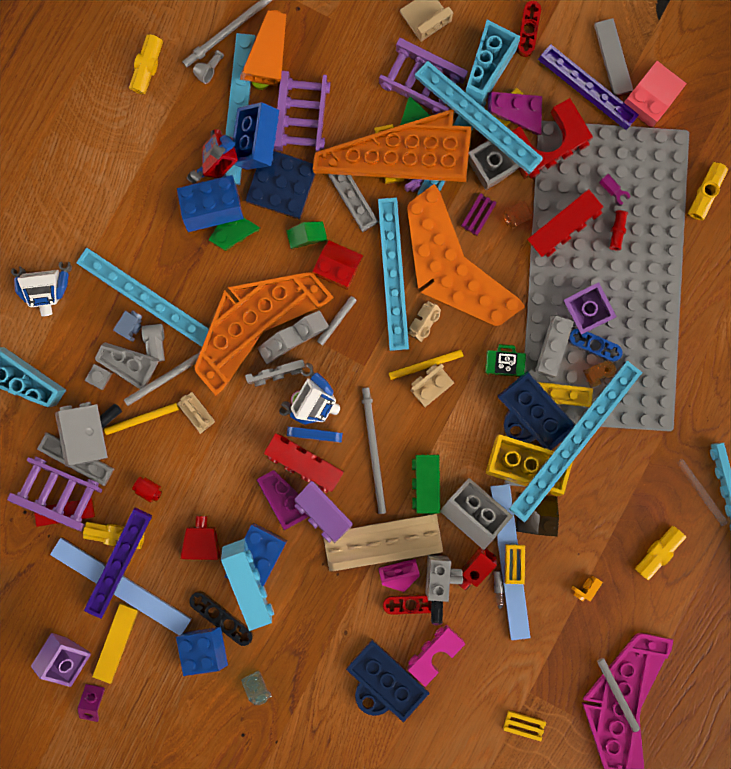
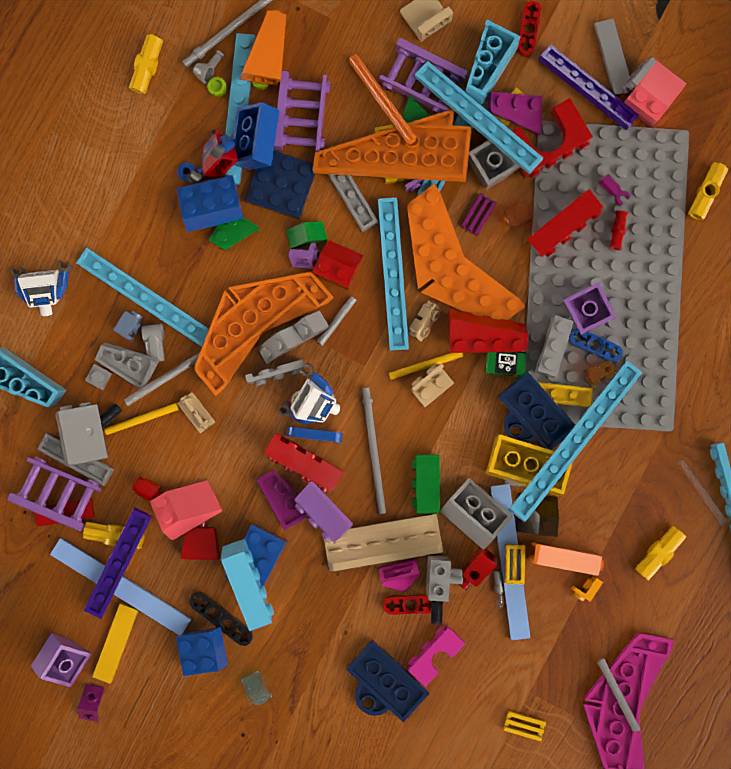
(182, 167): none -> blue plate
(185, 508): none -> coral slope
(217, 86): none -> lime tile
(304, 258): none -> medium lavender bracket
(382, 99): none -> orange axle
(483, 334): none -> red wedge
(565, 558): none -> slope
(638, 74): none -> light grey tile

